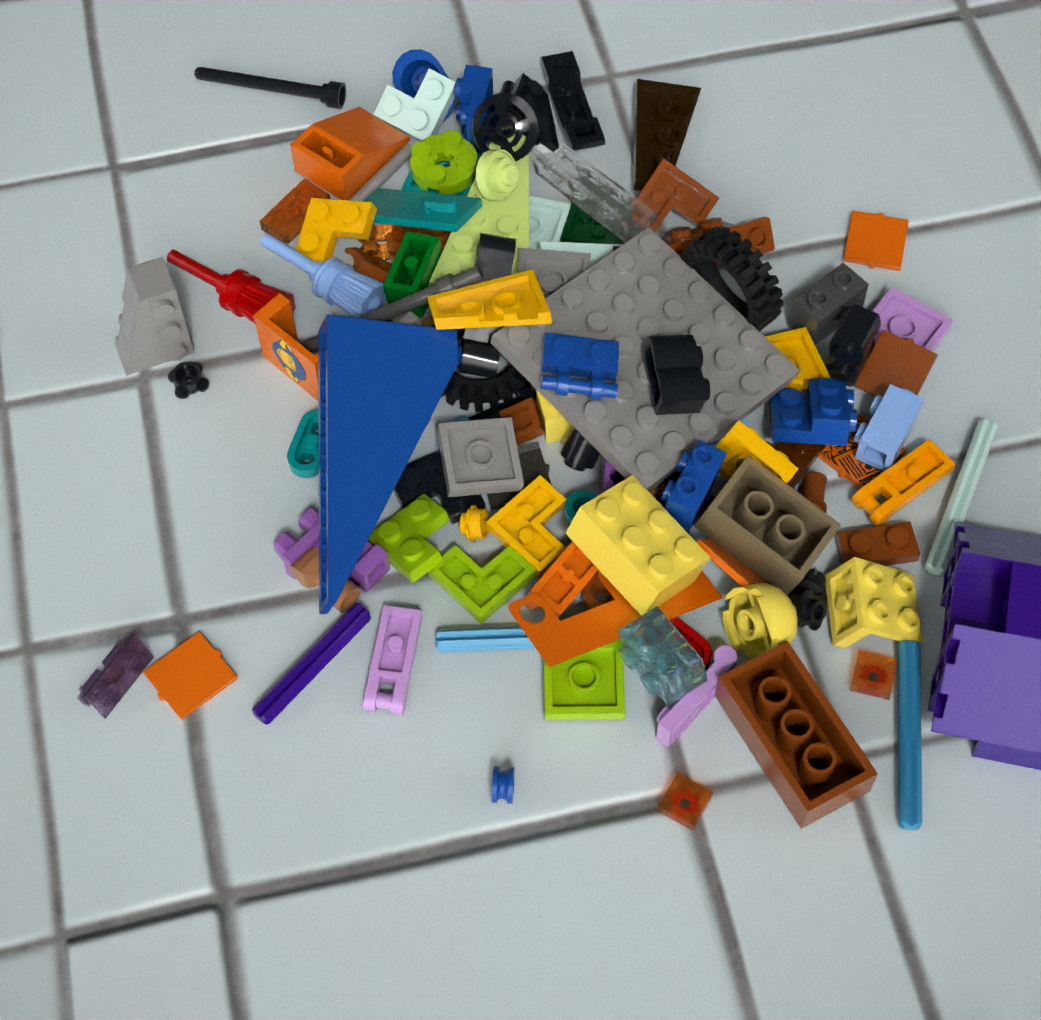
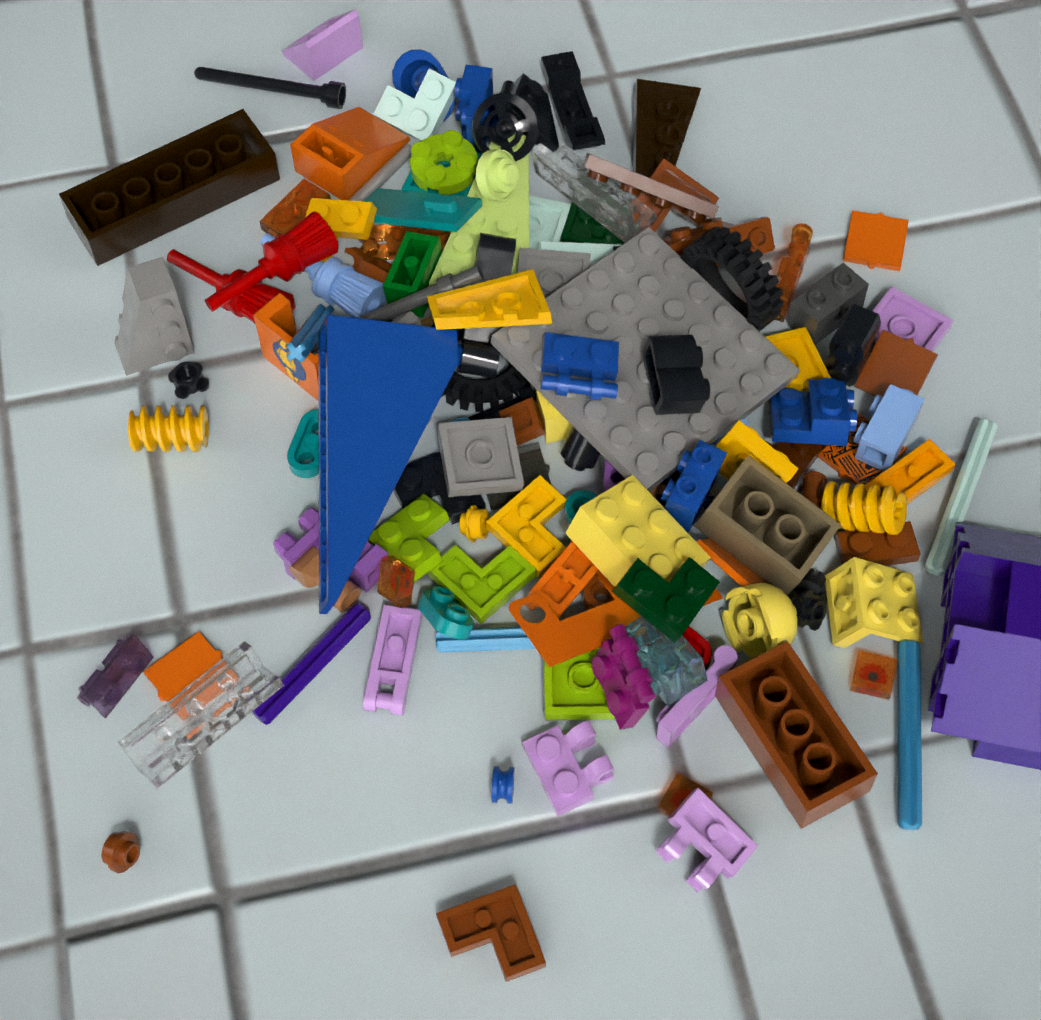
(120, 851): none -> dark orange plate
(168, 430): none -> yellow piece
(170, 186): none -> dark brown brick
(197, 711): none -> clear fence
(284, 257): none -> red piece
(307, 335): none -> dark azure axle
(326, 45): none -> lavender slope
(396, 581): none -> clear orange tile
(445, 613): none -> teal plate
(496, 920): none -> dark orange plate
(558, 769): none -> lavender plate
(623, 678): none -> magenta plate
(663, 194): none -> plate
(665, 604): none -> dark green plate
(712, 834): none -> lavender plate
(792, 266): none -> clear orange plate
(863, 509): none -> yellow piece

